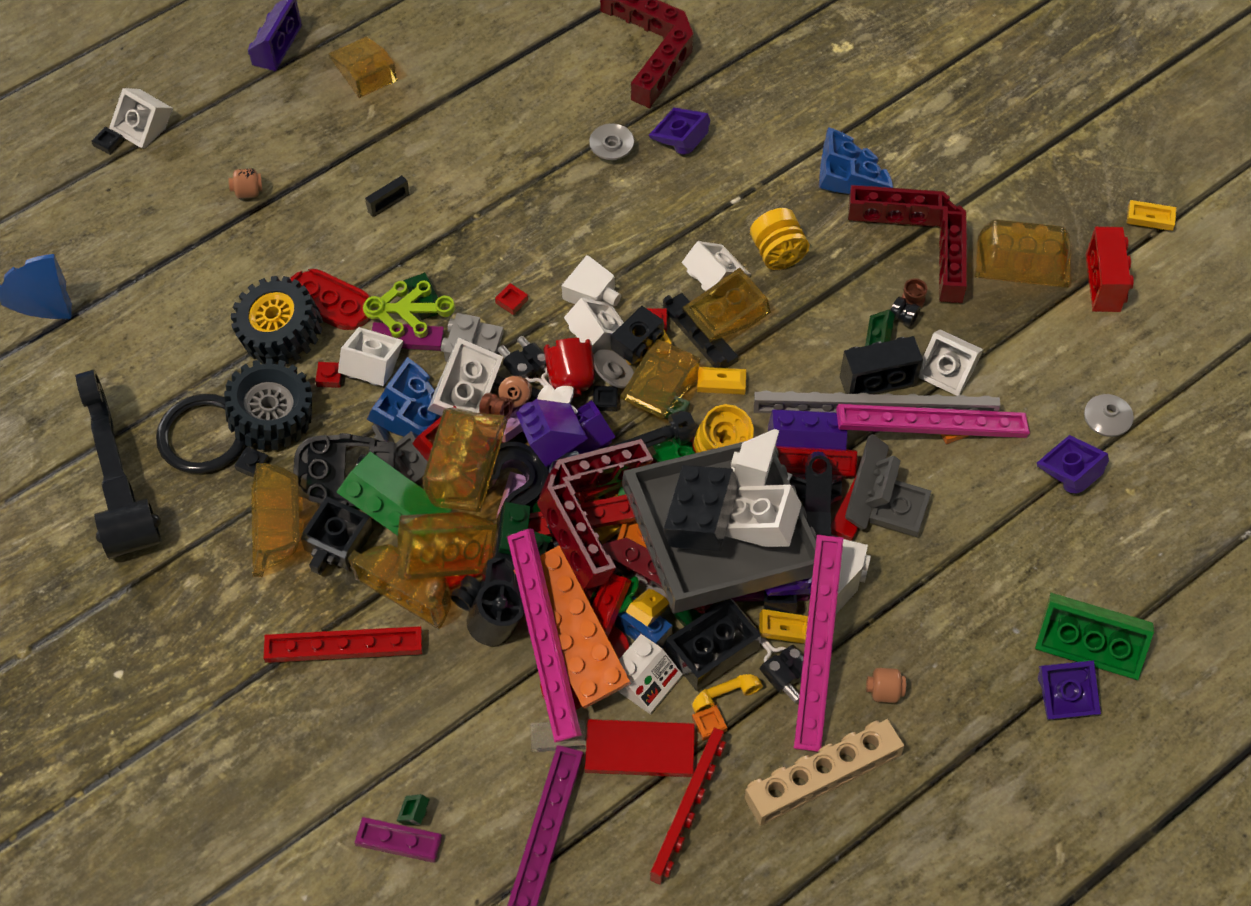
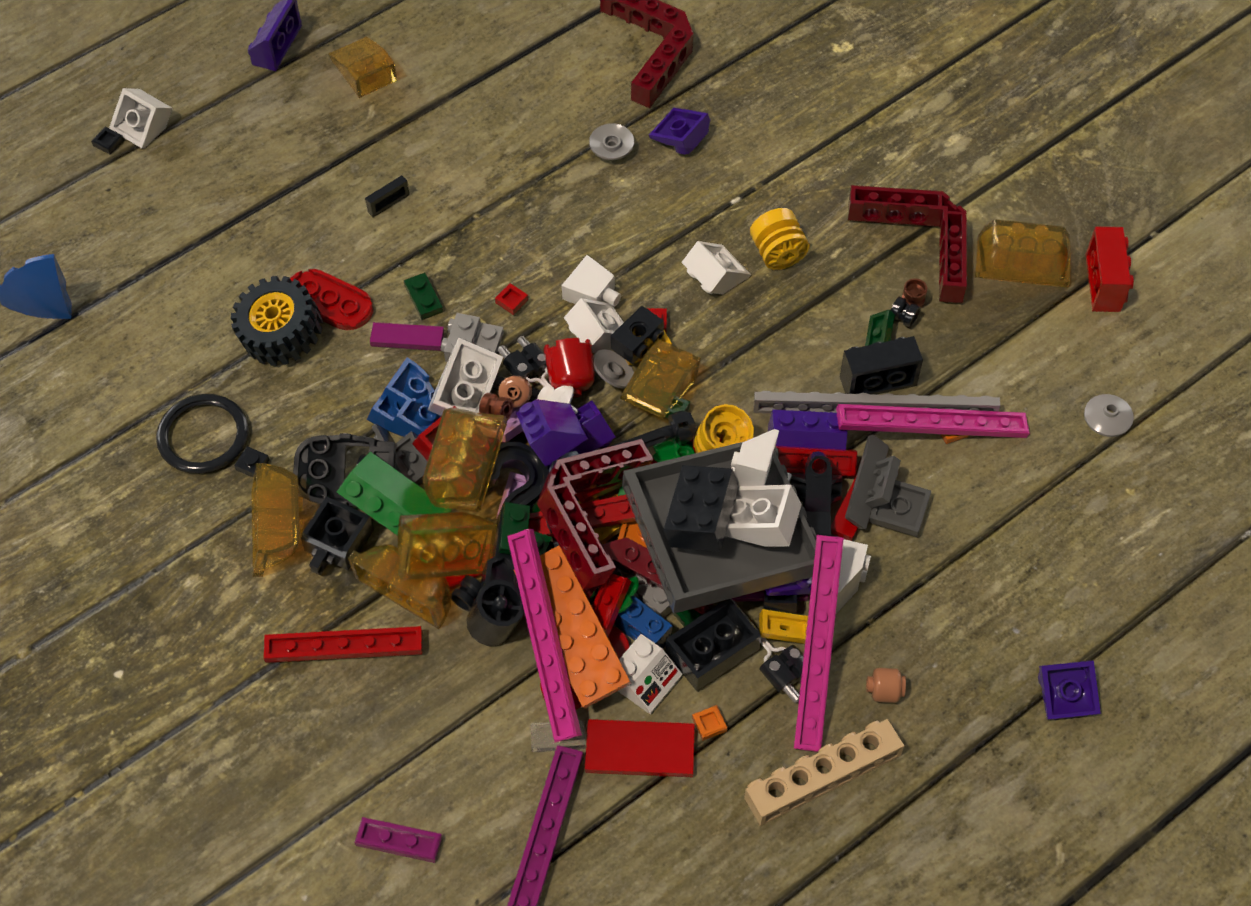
(127, 522): black piece -> none
(245, 183): nougat head -> none
(268, 387): black wheel -> none
(328, 375): red plate -> none
(369, 356): white slope -> none
(406, 307): lime plant -> none
(413, 810): dark green plate -> none
(606, 398): black tile -> none
(648, 606): yellow piece -> none
(684, 815): red plate -> none
(711, 382): yellow piece -> none
(716, 351): black hinge -> none
(728, 306): clear yellow slope -> none
(748, 683): yellow bar -> none
(848, 165): blue brick -> none
(949, 362): white slope -> none
(1074, 464): dark purple slope -> none
(1094, 634): green slope -> none
(1151, 215): yellow piece -> none

